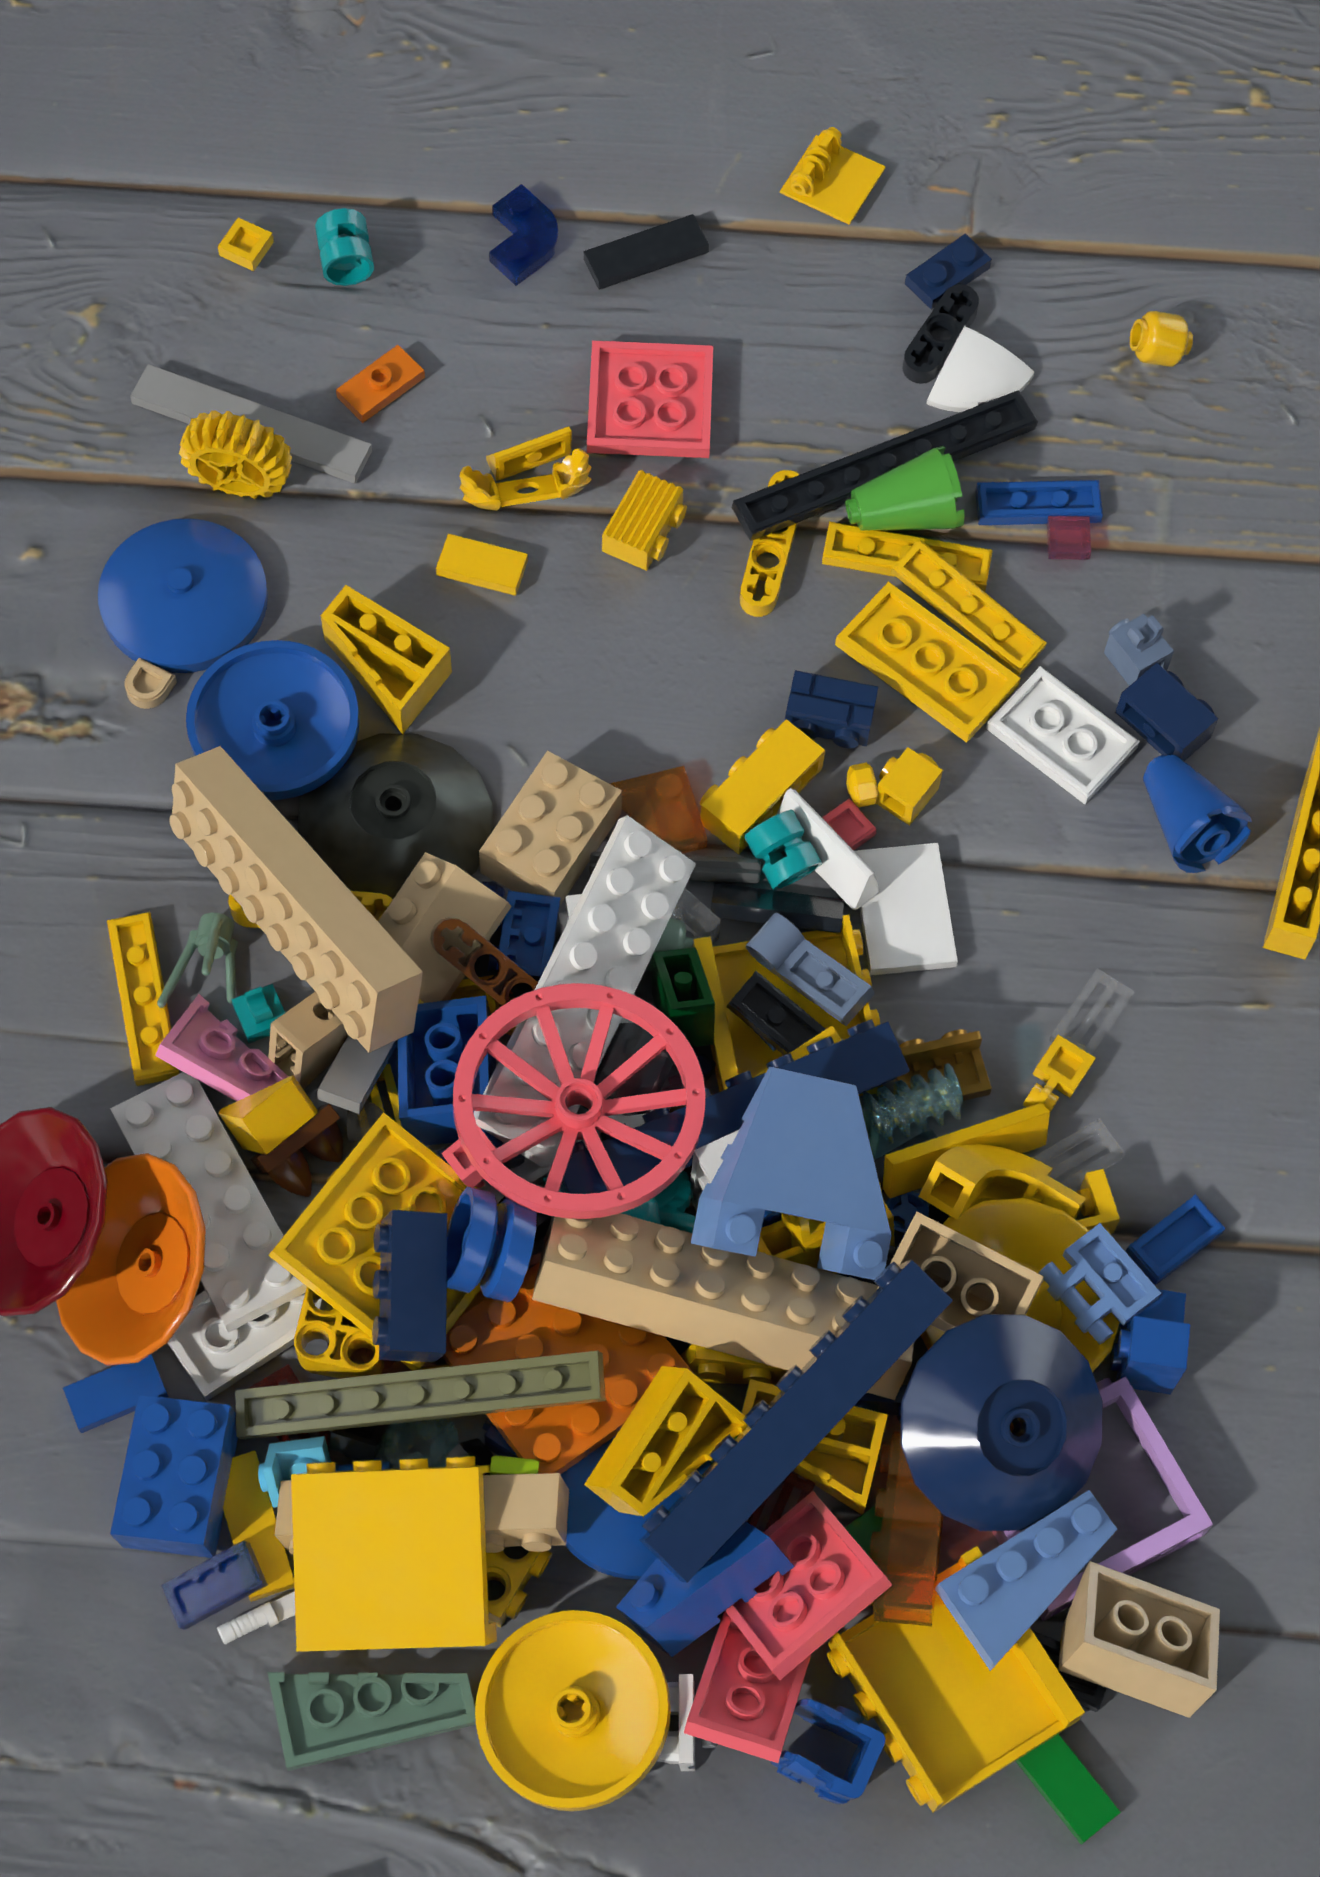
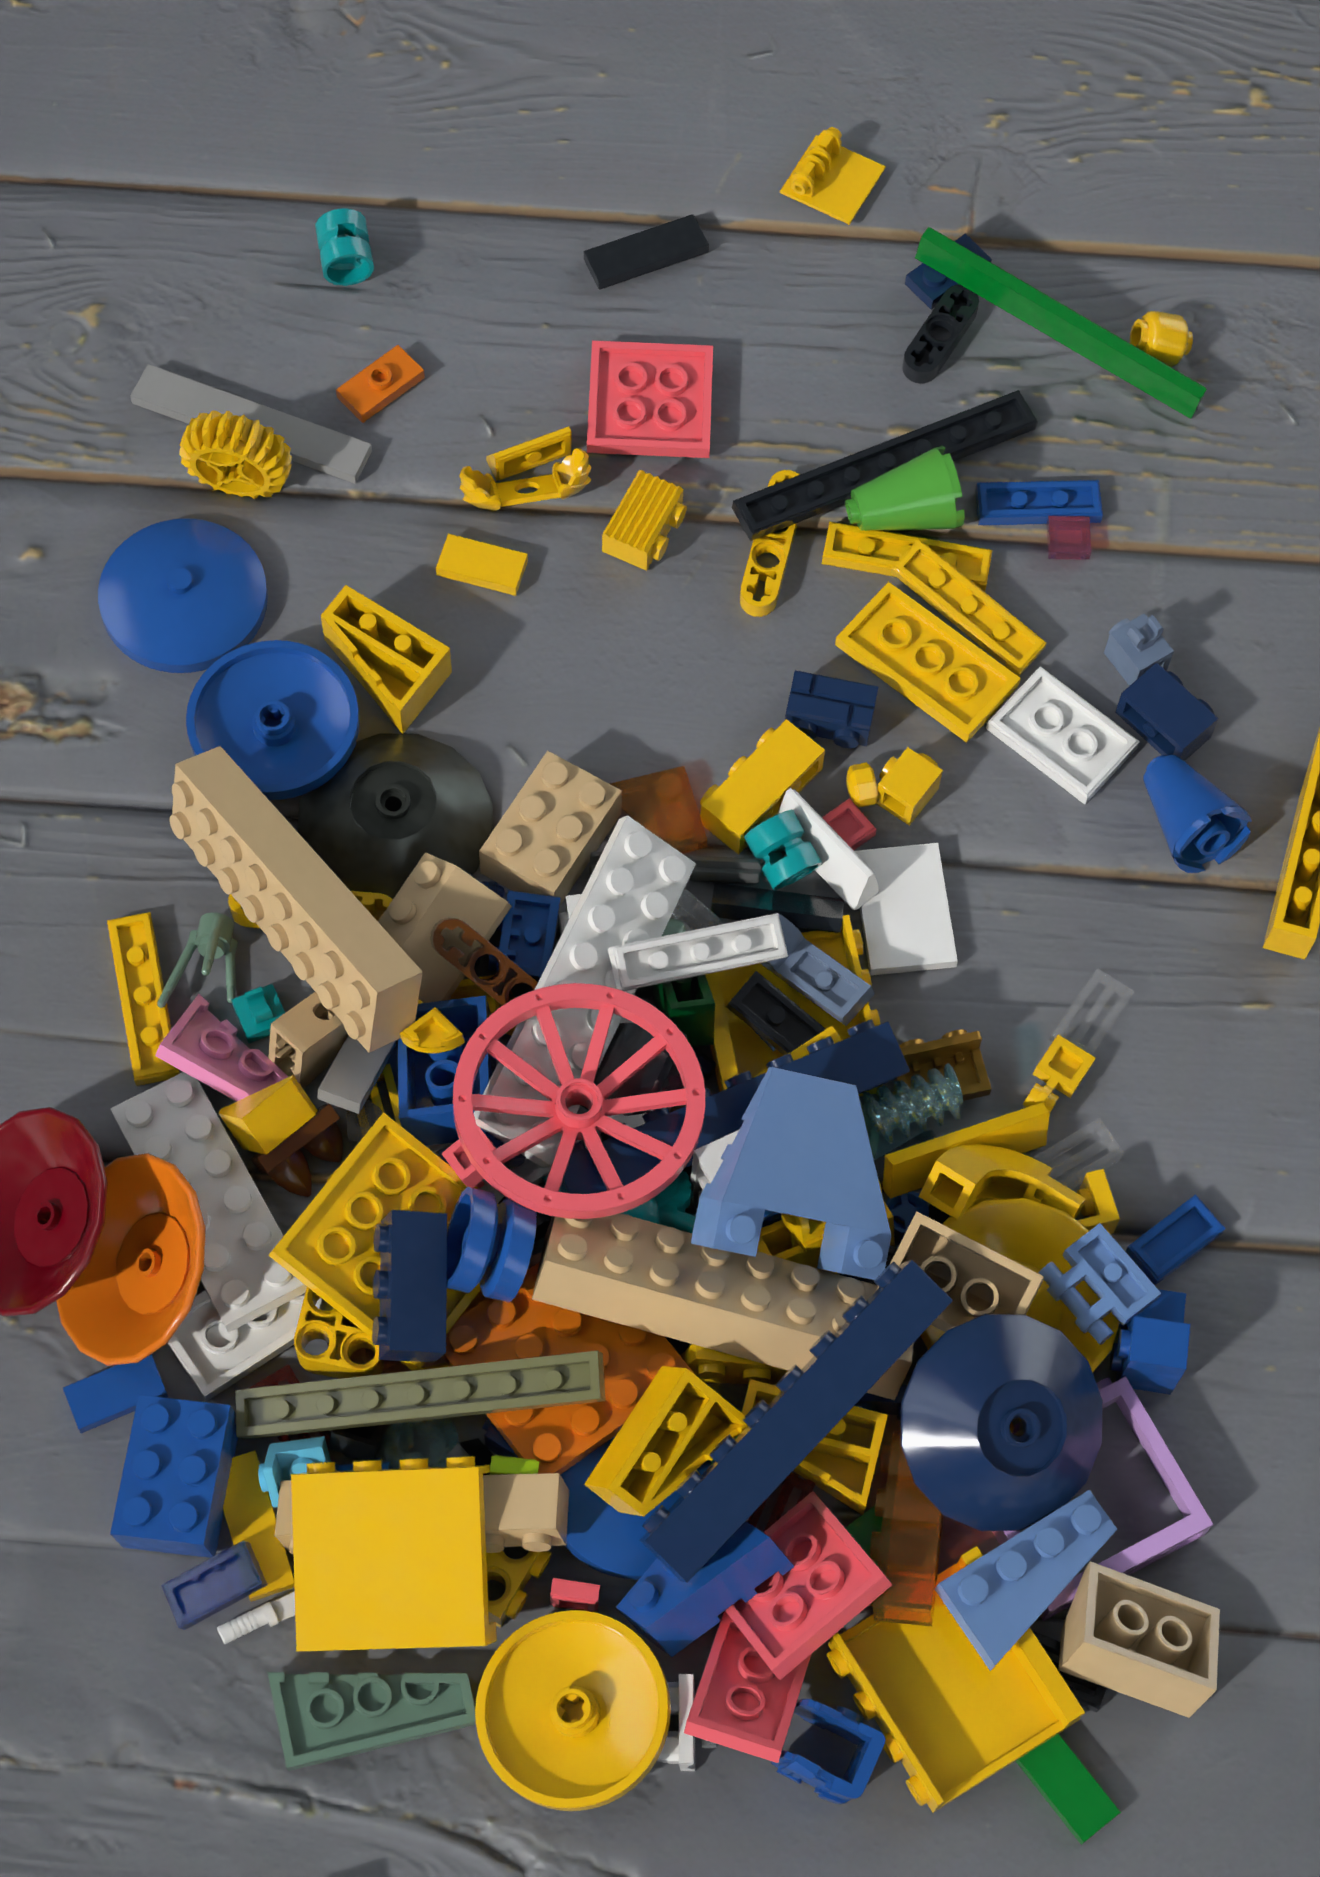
(148, 684): tan tile -> none
(245, 244): yellow plate -> none
(432, 1034): none -> yellow tile
(532, 238): clear blue plate -> none
(574, 1595): none -> coral tile
(697, 952): none -> white tile
(977, 373): white brick -> none
(1060, 322): none -> green tile

